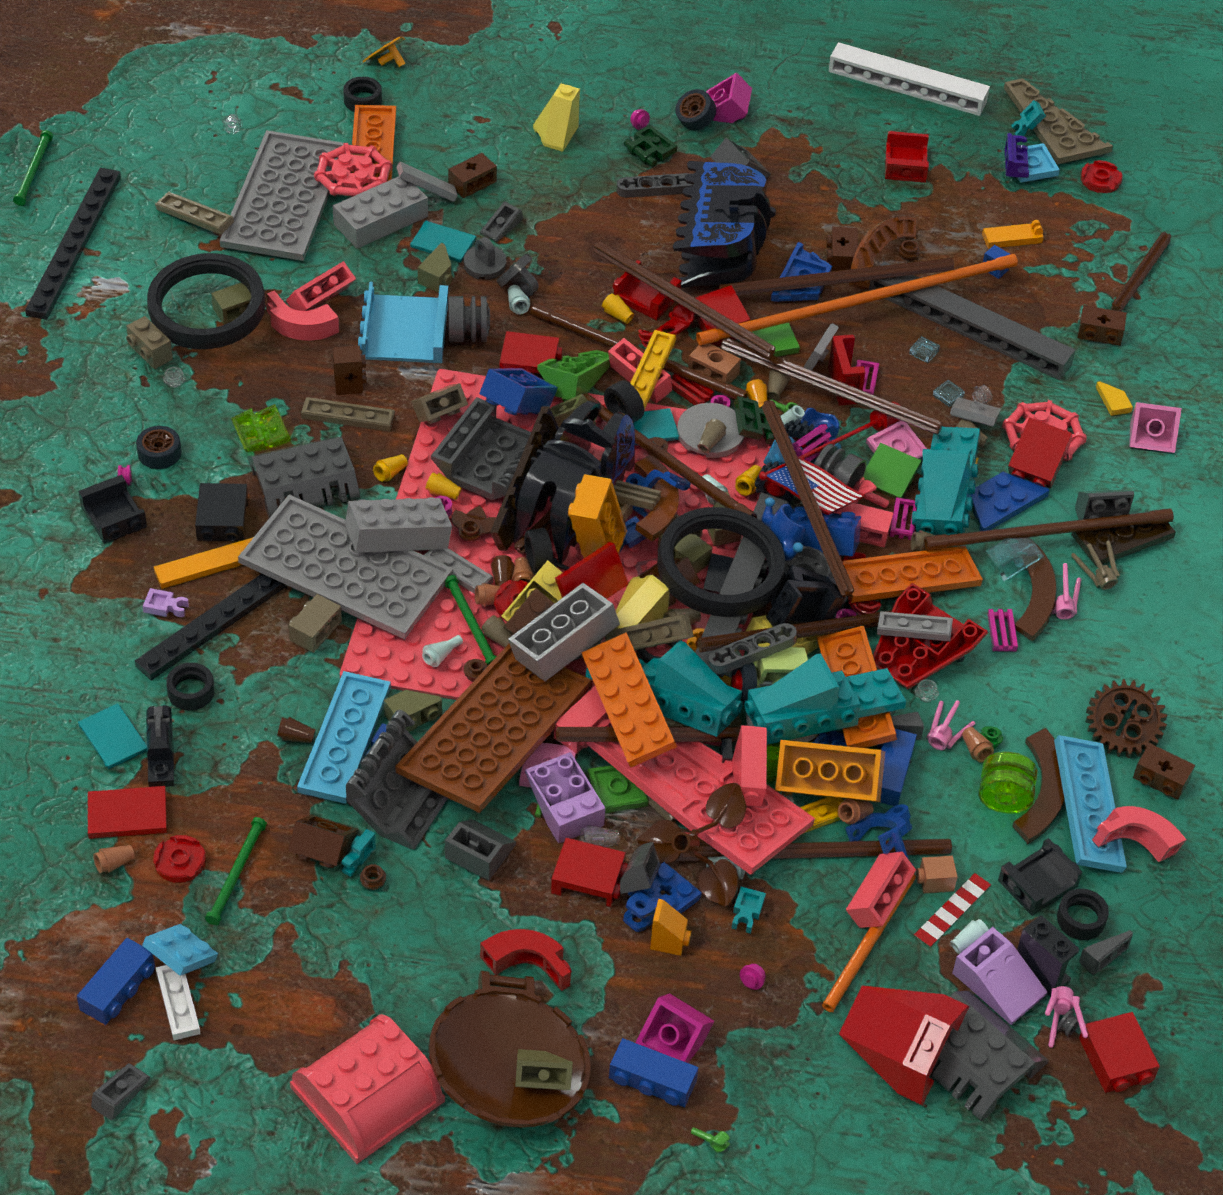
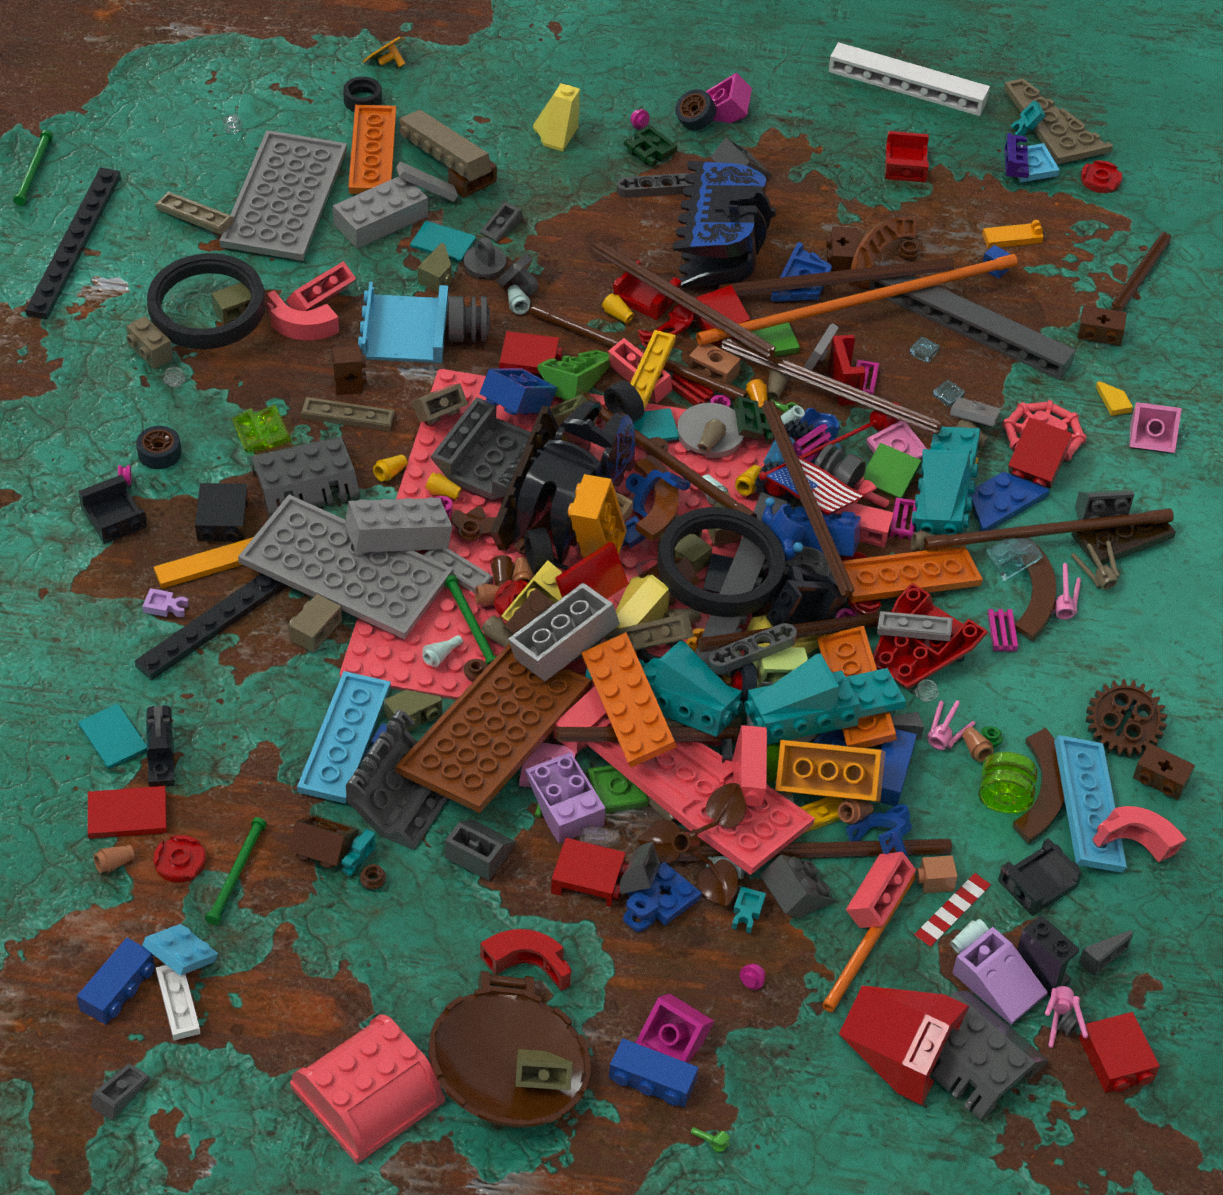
(190, 671): black tyre -> none
(295, 731): reddish brown cone -> none
(352, 183): coral plate -> none
(445, 145): none -> dark tan brick
(637, 495): dark tan tile -> none
(669, 930): light orange slope -> none
(796, 886): none -> dark grey slope
(982, 394): clear plate -> none
(1089, 899): black tyre -> none

